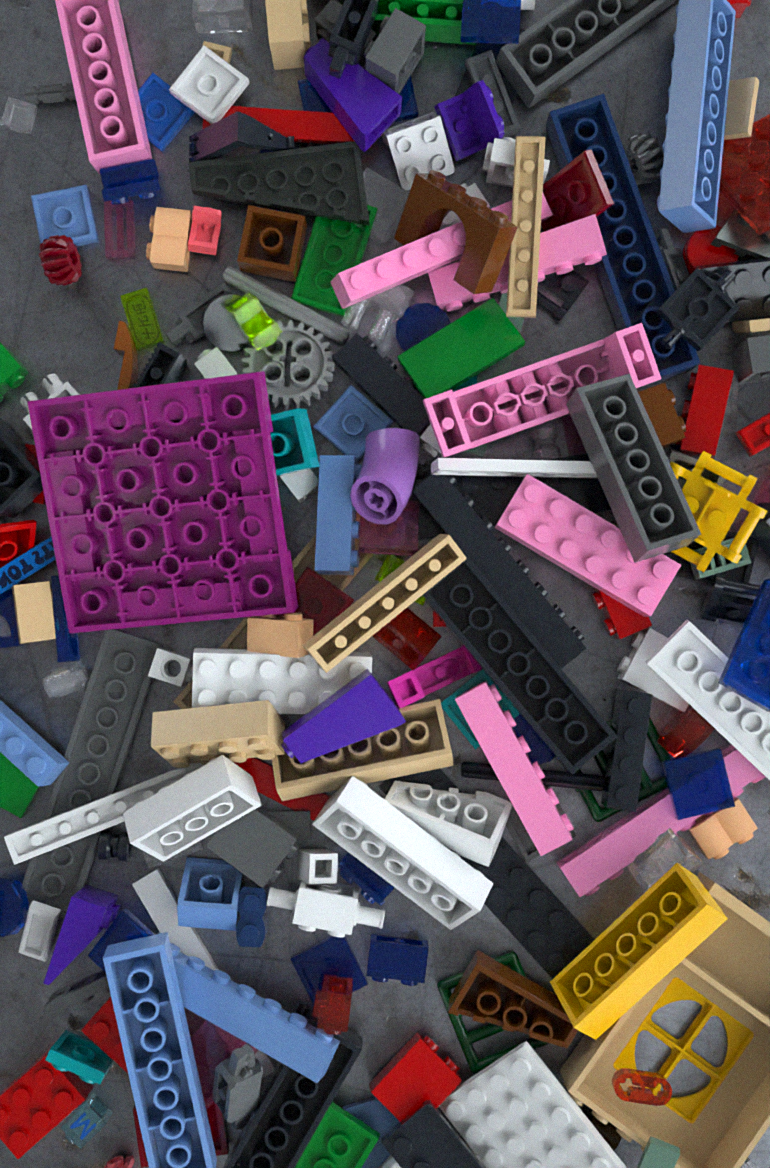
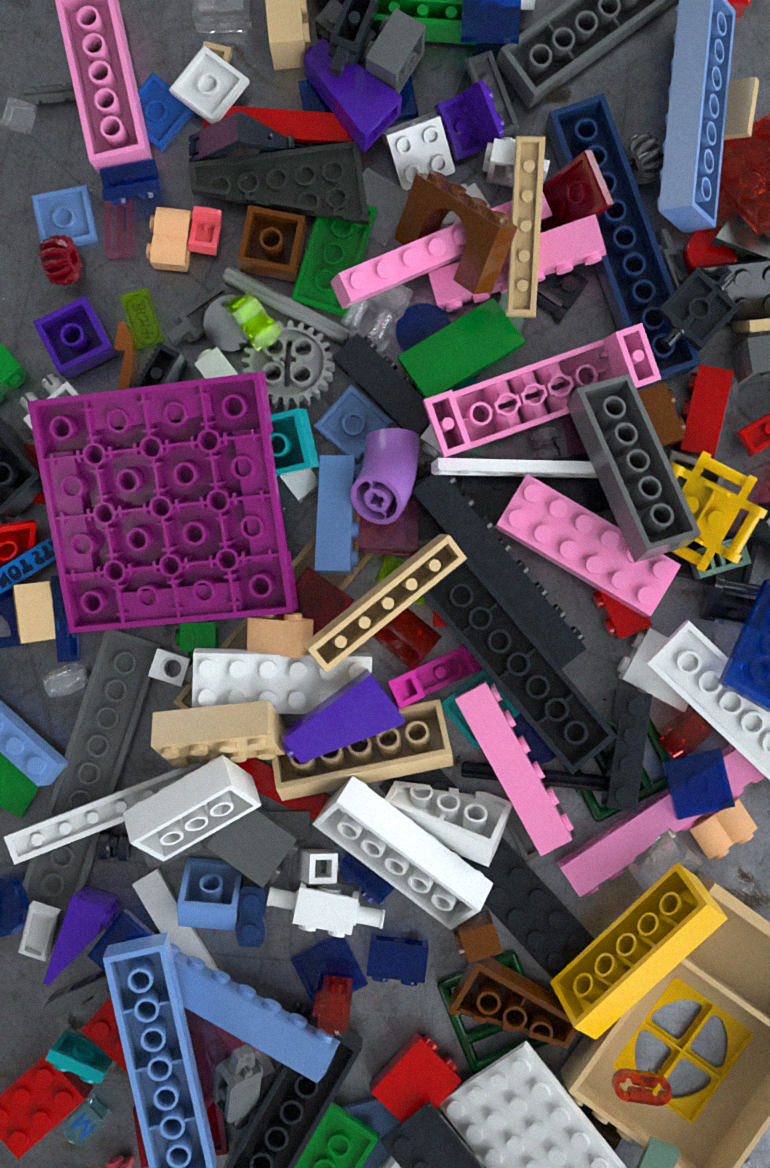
(75, 338): none -> dark purple brick
(197, 635): none -> green brick
(477, 937): none -> reddish brown brick

